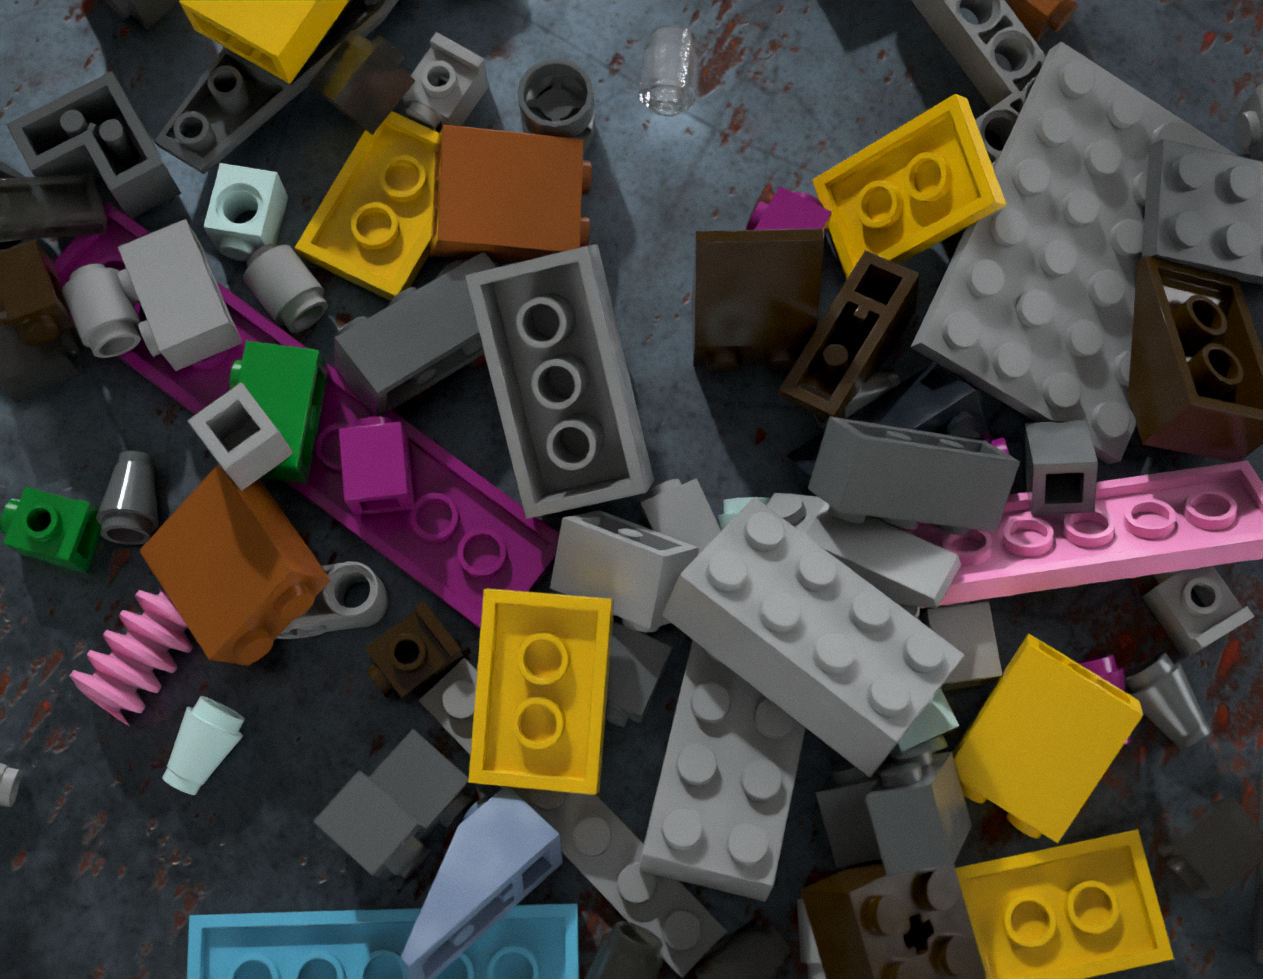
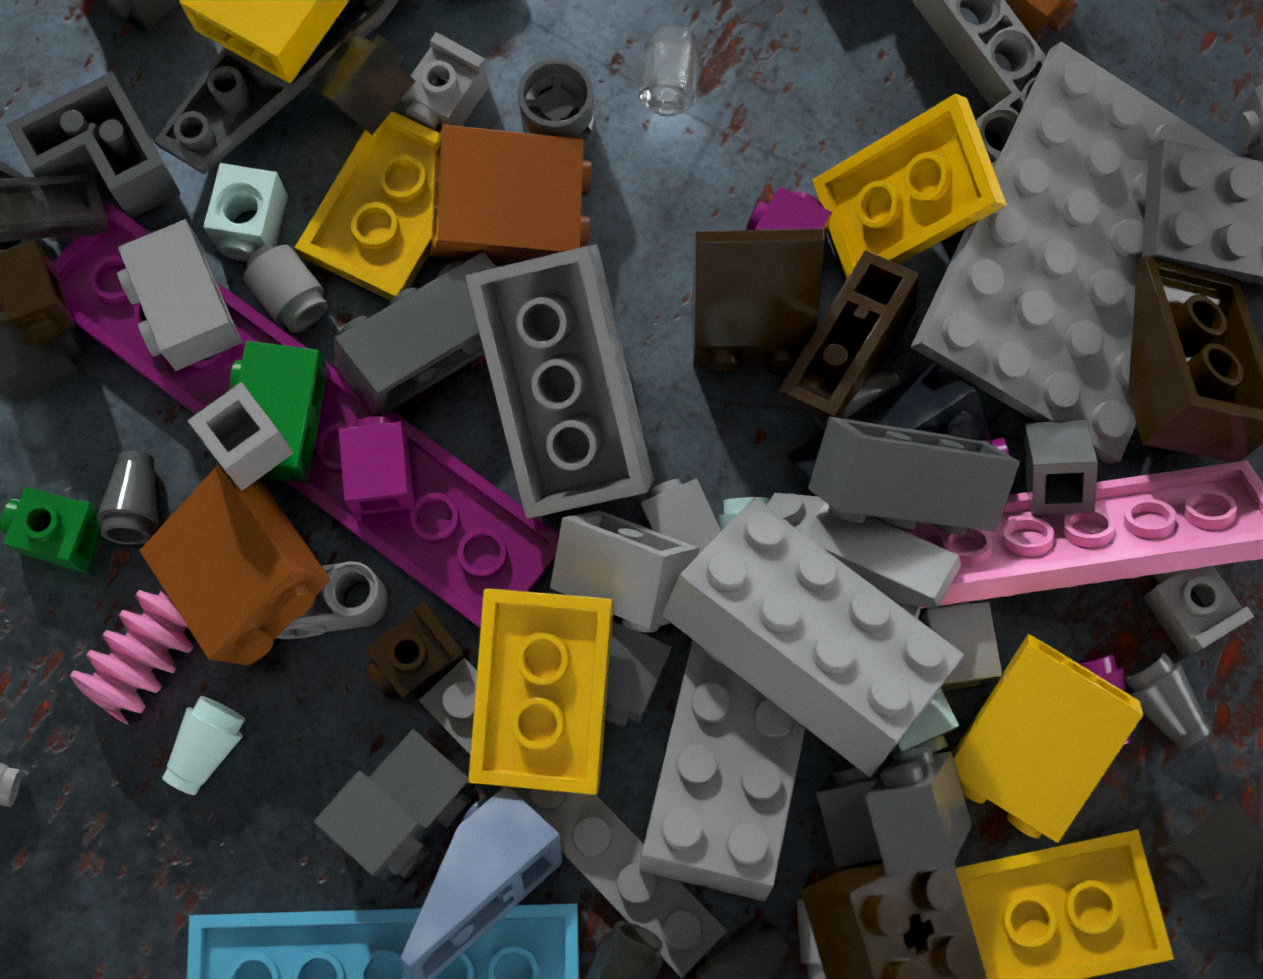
(102, 311): light grey brick -> none

